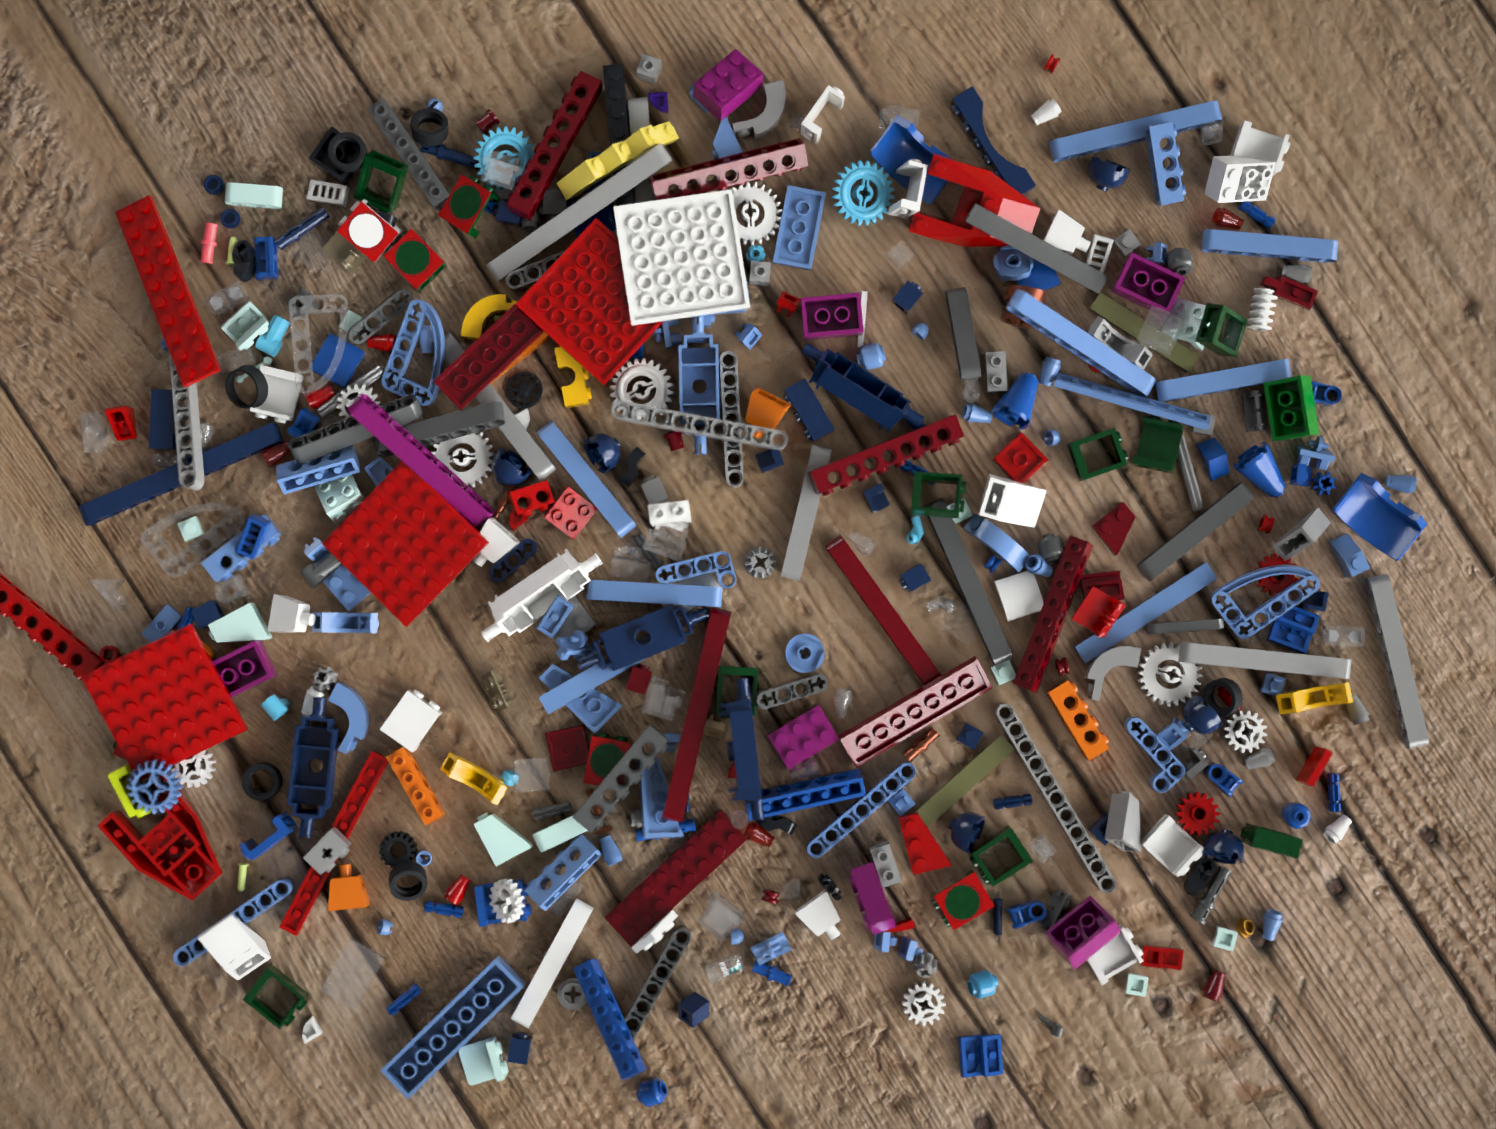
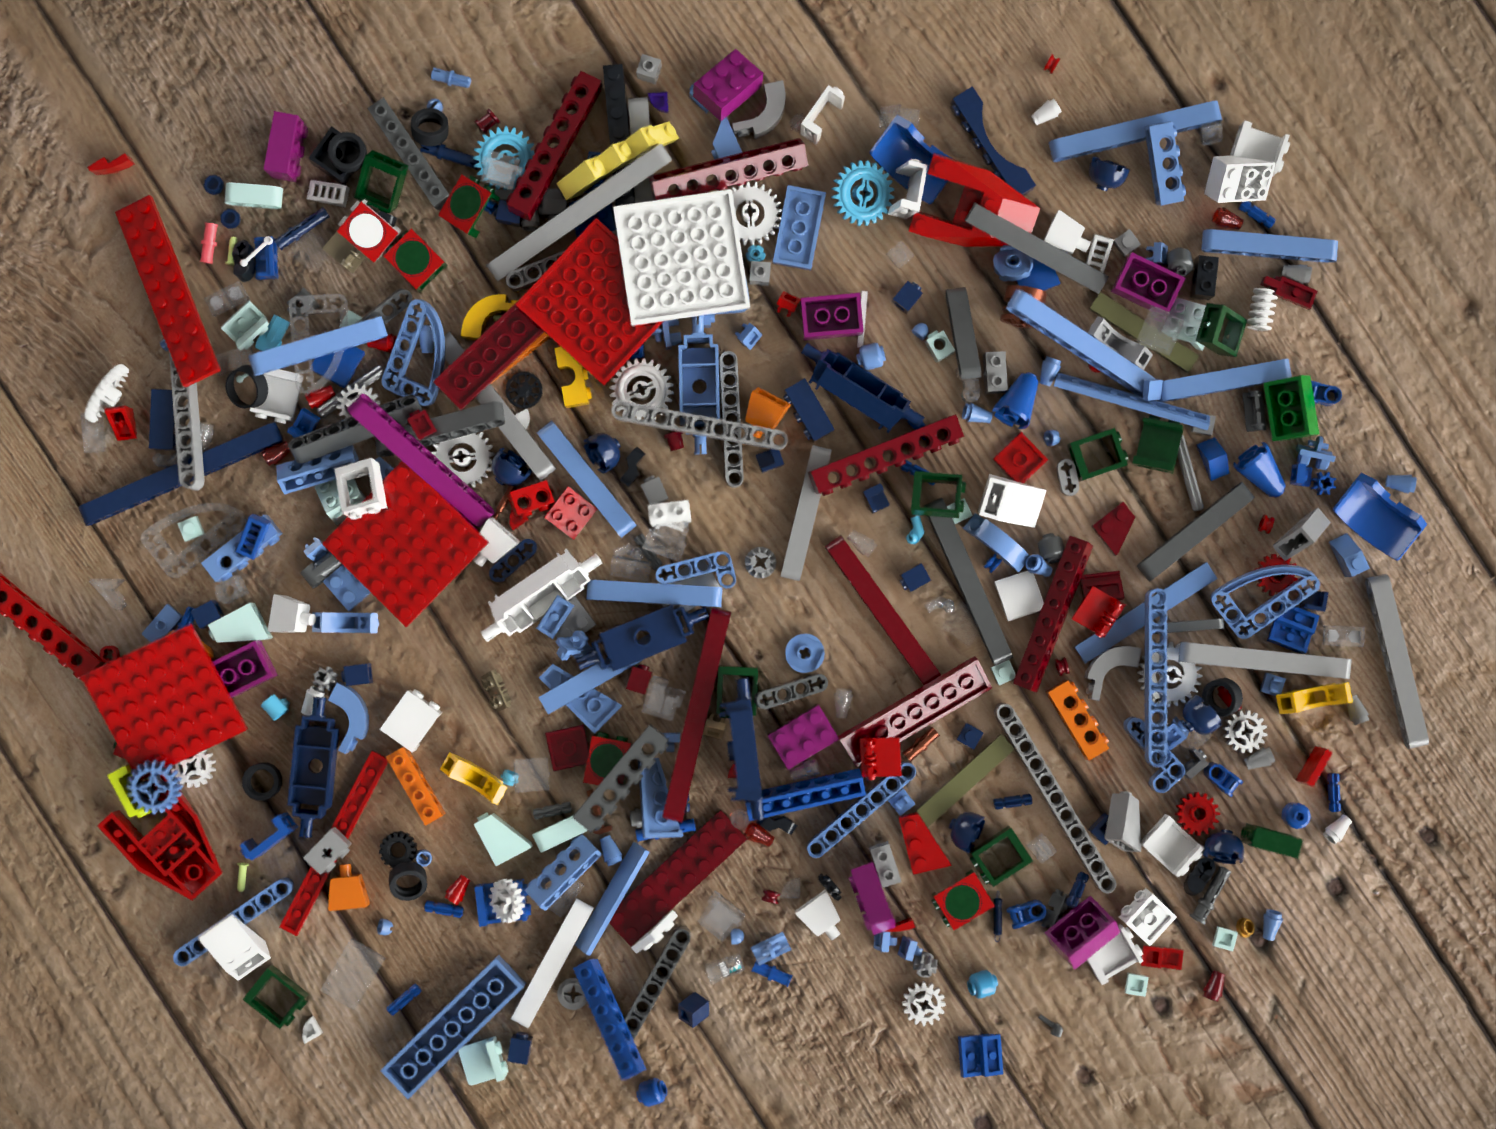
(104, 166): none -> red slope
(106, 392): none -> white gear
(267, 241): none -> white hinge
(285, 146): none -> magenta brick
(317, 346): none -> medium blue beam
(356, 470): none -> white window
(357, 674): none -> dark blue brick
(421, 424): none -> dark red bracket
(450, 78): none -> medium blue axle
(611, 898): none -> medium blue tile
(880, 757): none -> red hinge
(939, 355): none -> light aqua brick
(1072, 476): none -> light grey beam
(1077, 890): none -> dark blue axle
(1147, 916): none -> white plate
(1152, 389): none -> medium blue tile
(1159, 687): none -> medium blue beam
(1204, 277): none -> black brick

